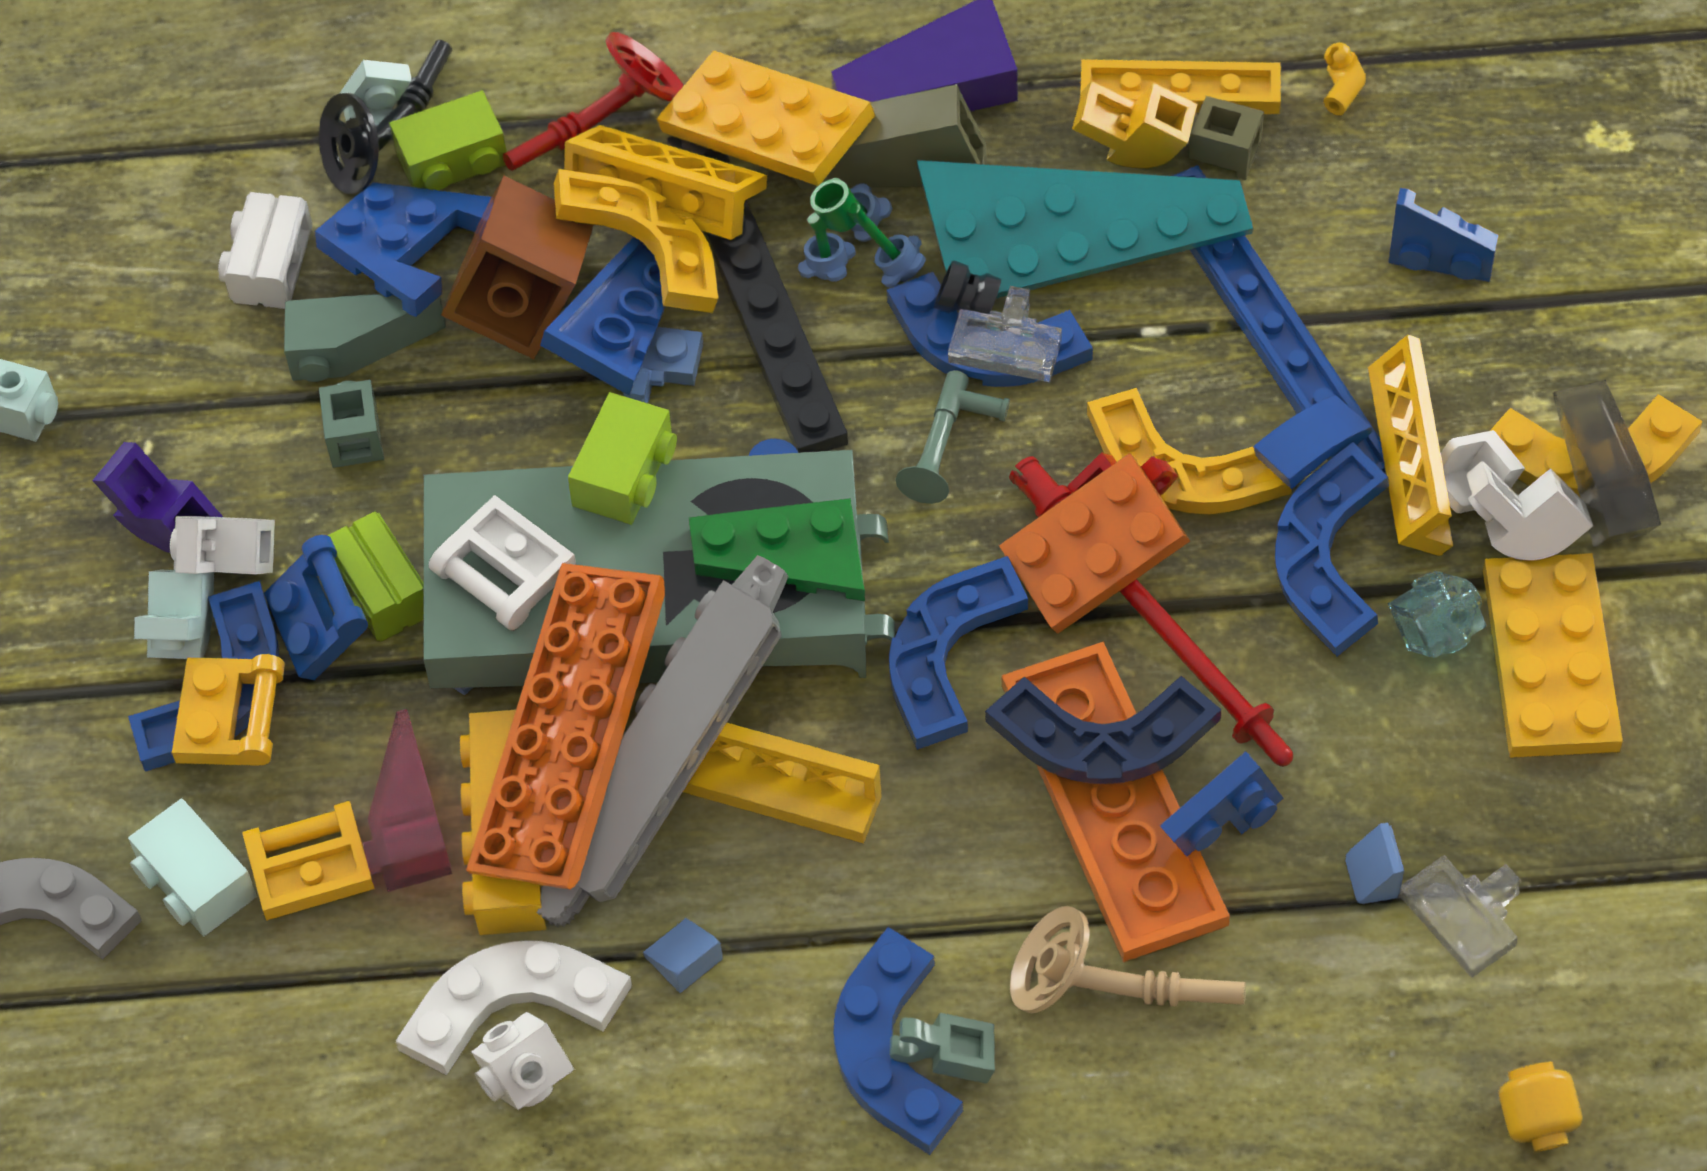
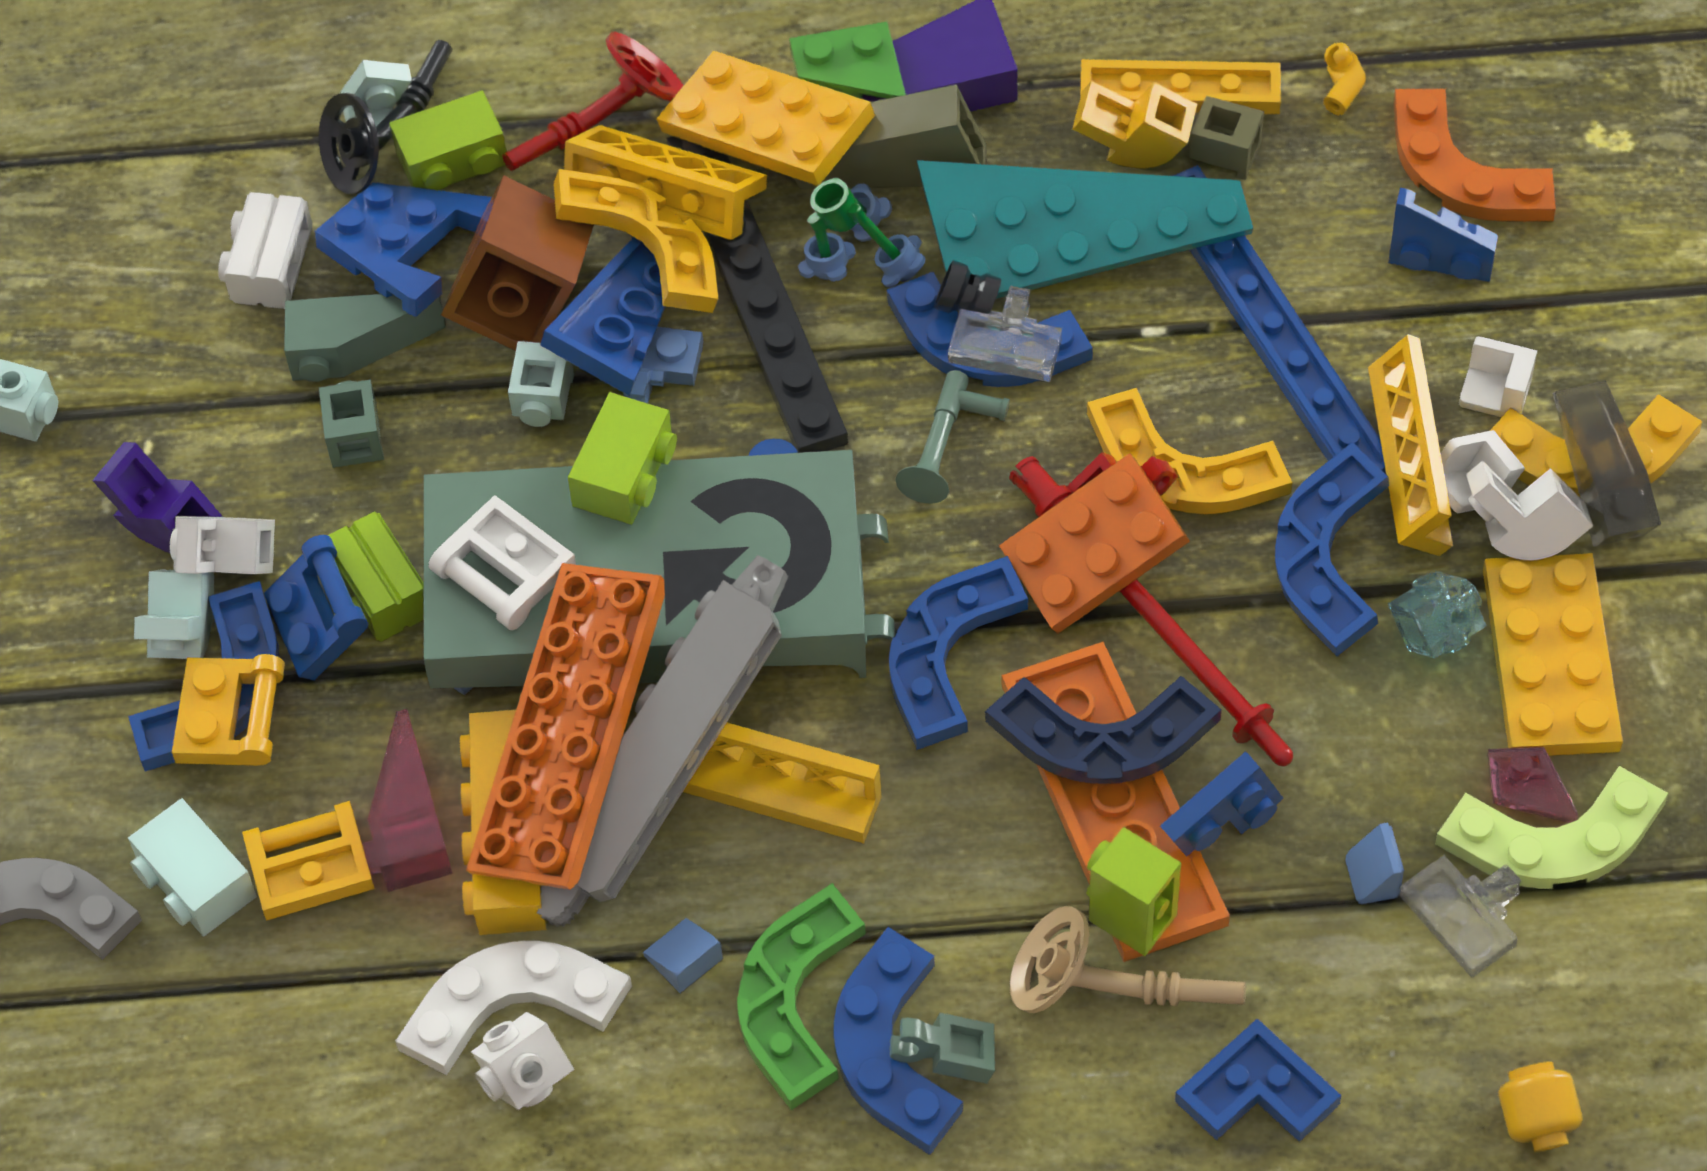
(539, 391): none -> light aqua brick
(770, 988): none -> bright green plate
(806, 540): green wing -> none
(850, 61): none -> bright green wing
(1133, 890): none -> lime brick
(1259, 1071): none -> blue plate
(1310, 439): blue slope -> none
(1461, 183): none -> orange plate
(1497, 377): none -> white panel
(1529, 783): none -> clear pink piece
(1561, 854): none -> yellowish green plate

